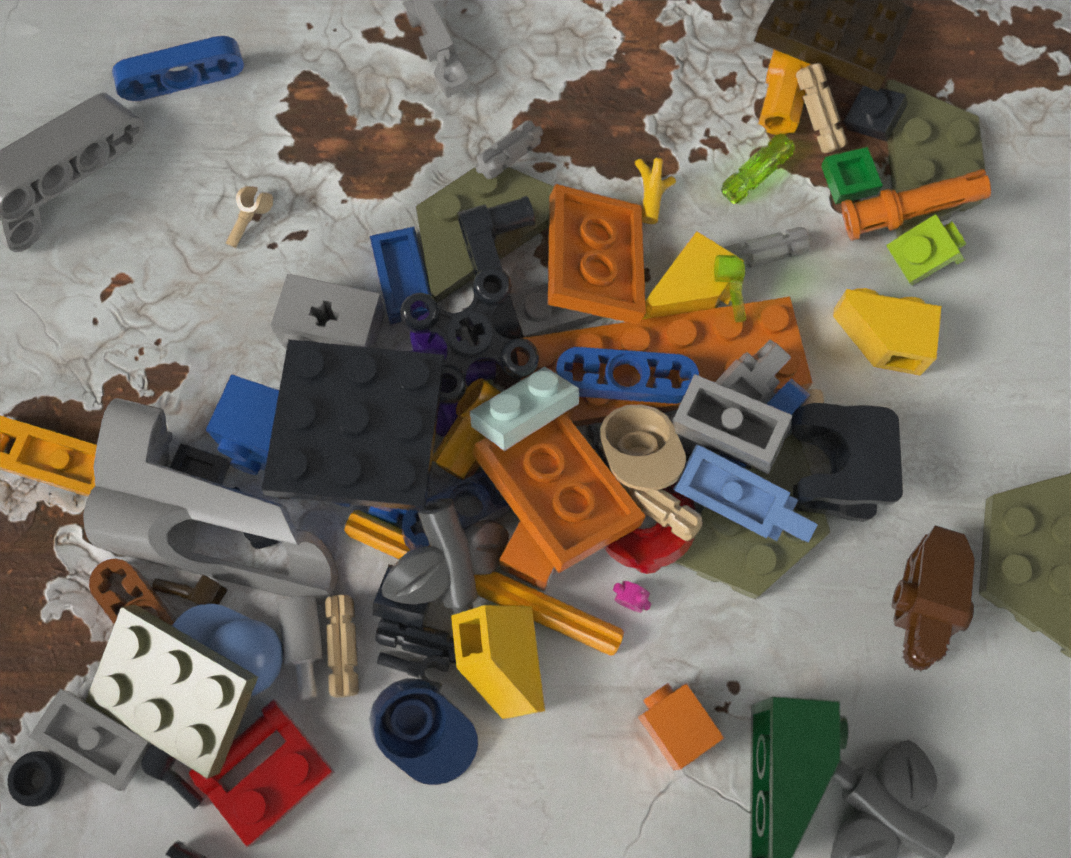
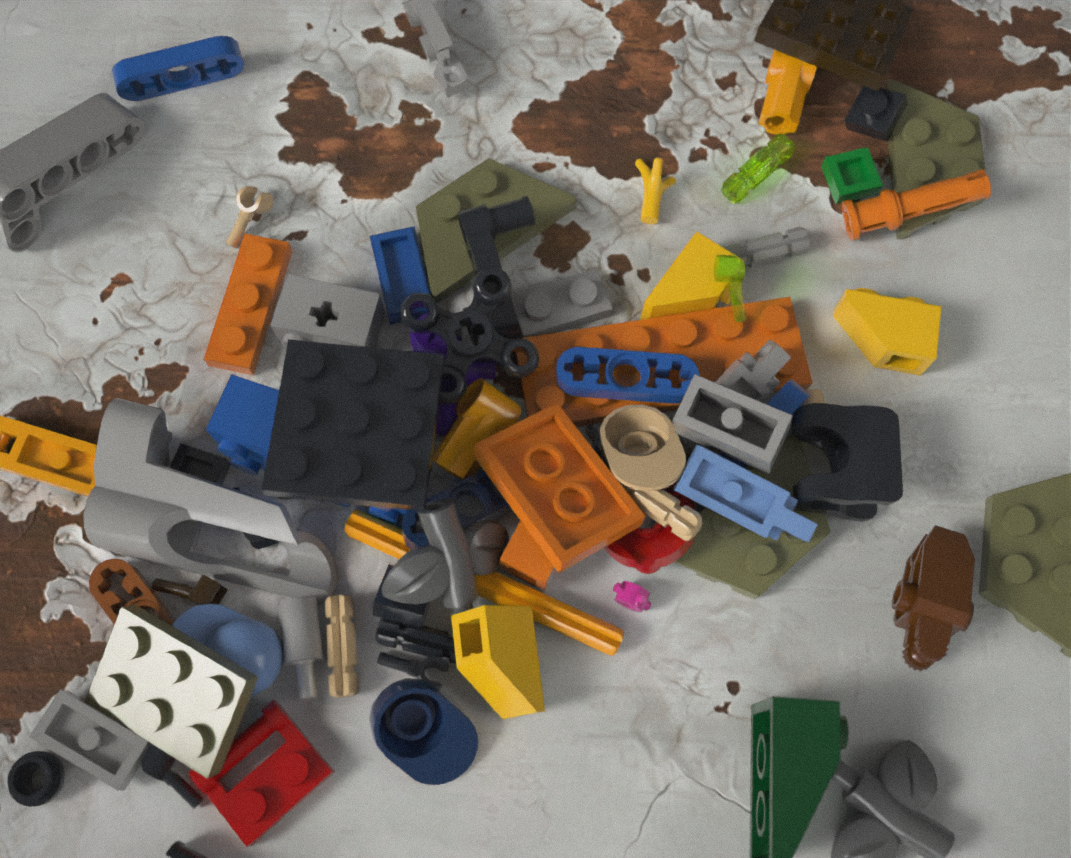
(248, 304): none -> orange plate
(508, 149): light grey axle -> none
(524, 408): light aqua plate -> none
(596, 255): orange plate -> none
(679, 725): orange brick -> none
(821, 108): tan axle -> none
(927, 249): lime bracket -> none

